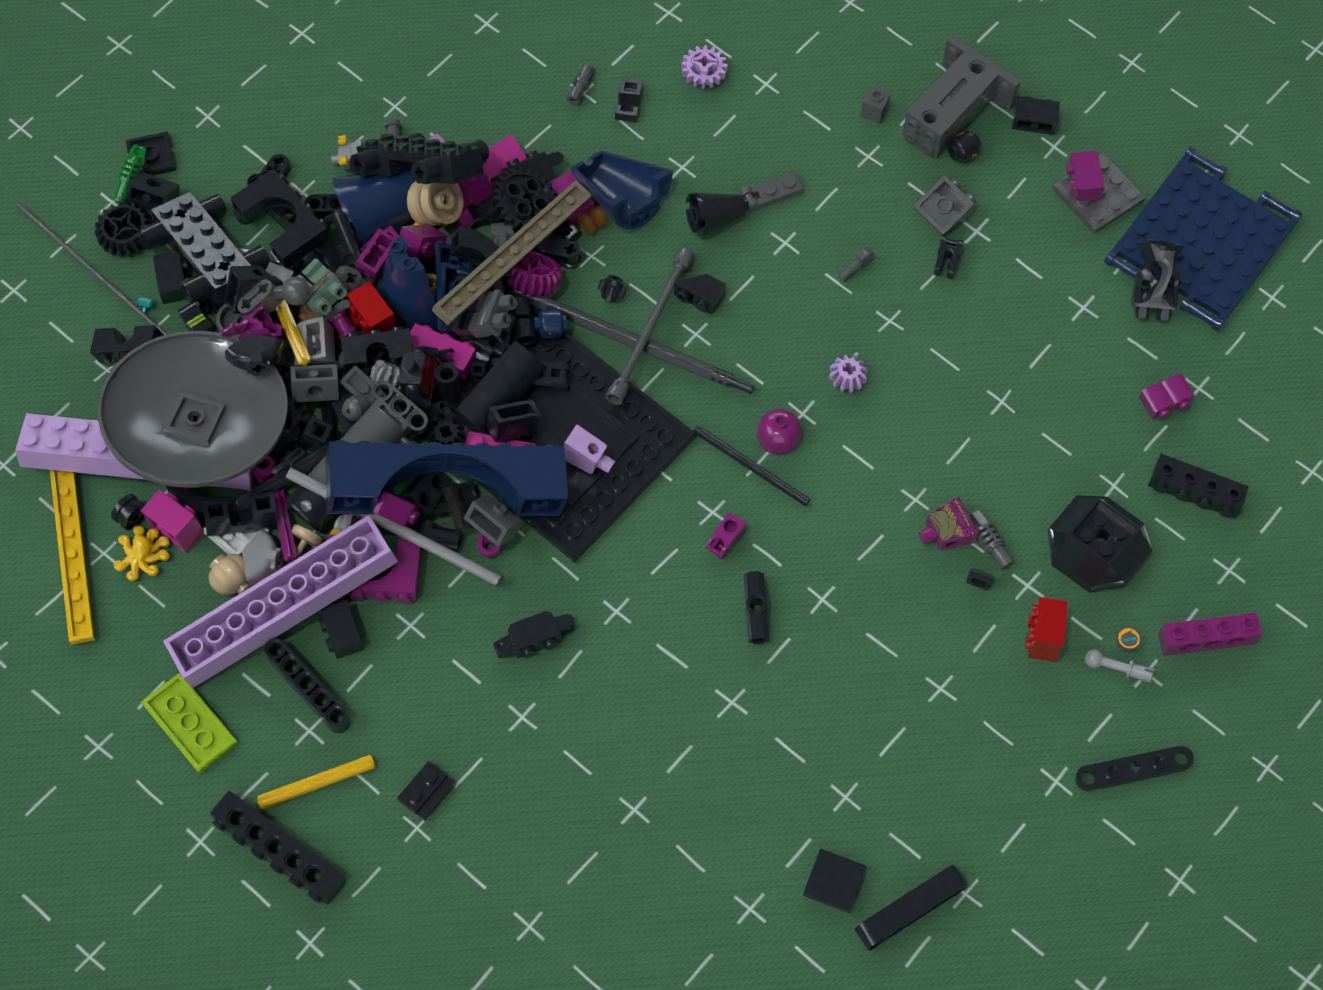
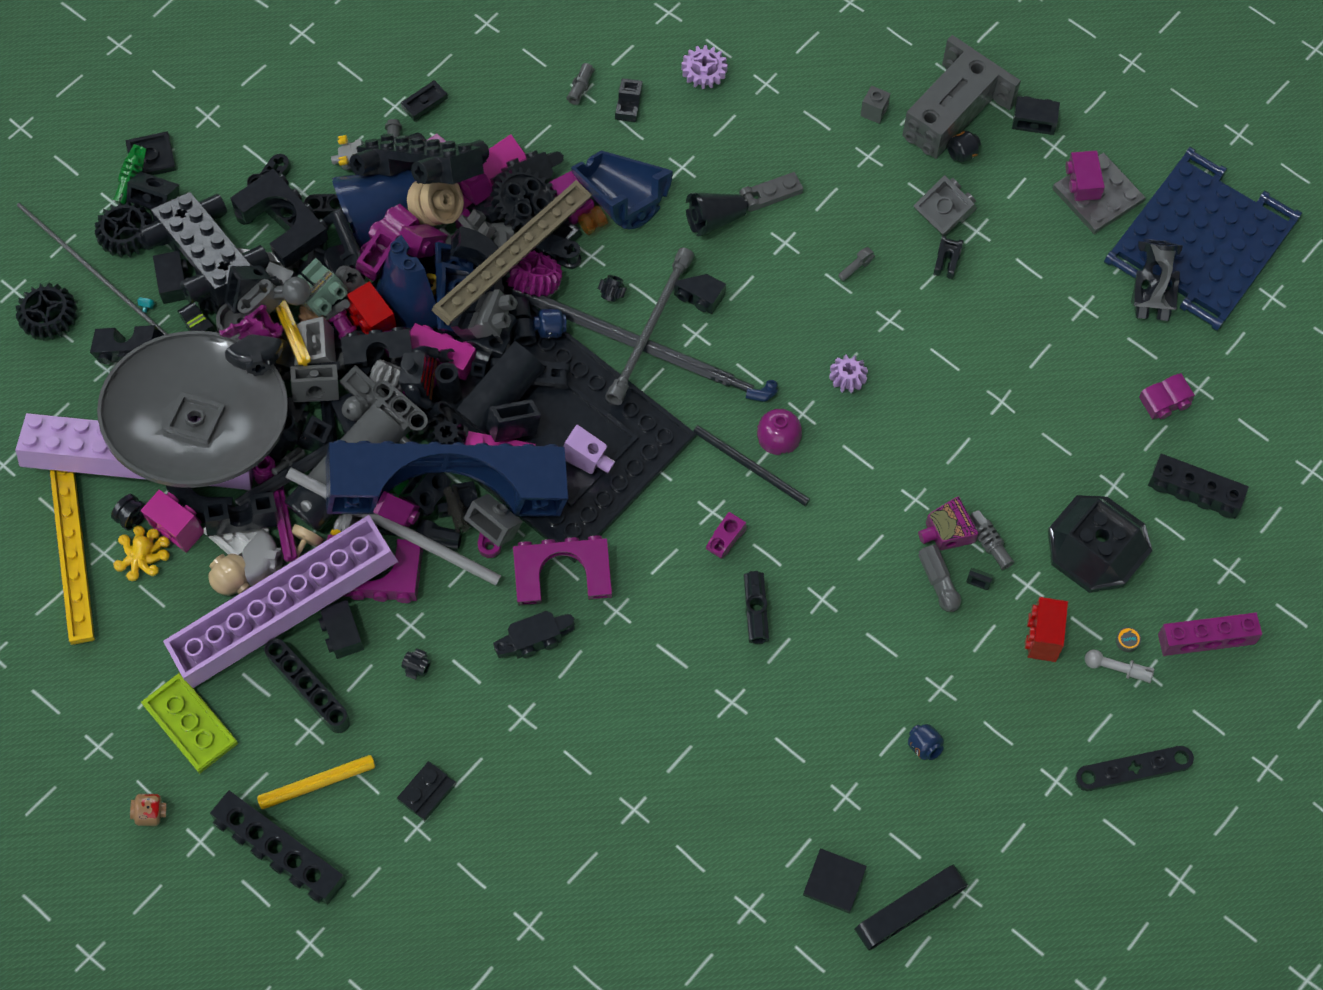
(43, 302): none -> black gear
(147, 809): none -> medium nougat head
(394, 220): none -> magenta brick
(416, 663): none -> black gear
(424, 100): none -> black plate
(474, 222): none -> dark grey hips
(531, 558): none -> magenta arch
(765, 393): none -> dark blue arm
(925, 742): none -> dark blue head
(939, 577): none -> dark grey piece

